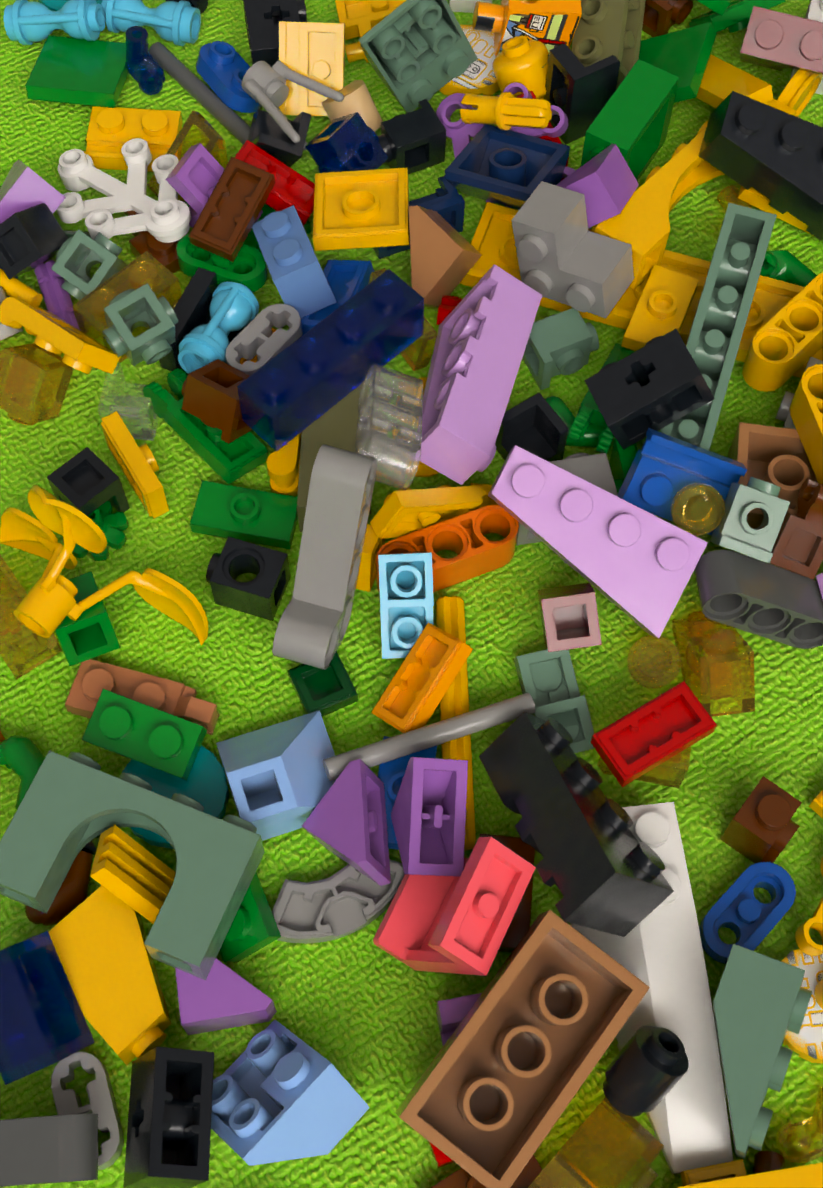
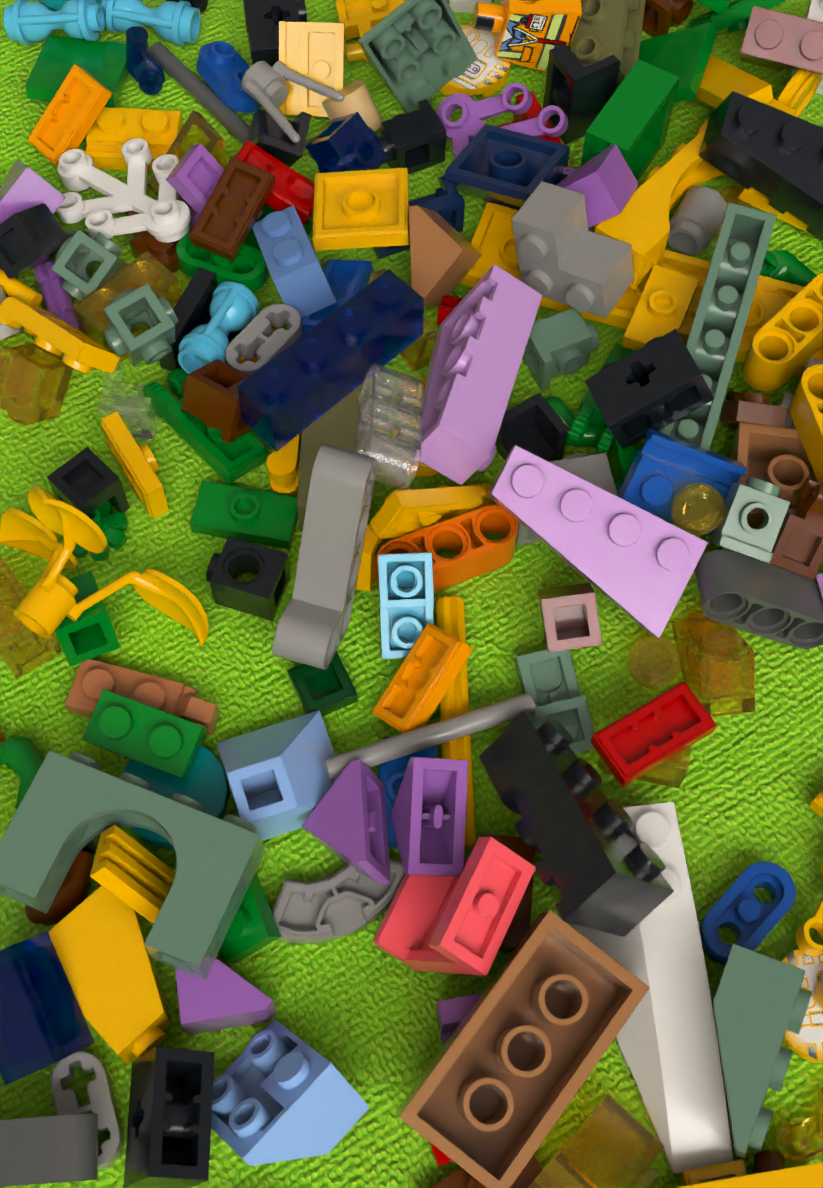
(69, 114): none -> light orange plate
(506, 111): yellow axle -> none
(524, 63): yellow head -> none
(645, 1070): black brick -> none
(696, 220): none -> light grey brick
(751, 409): none -> reddish brown plate
(763, 823): reddish brown brick -> none

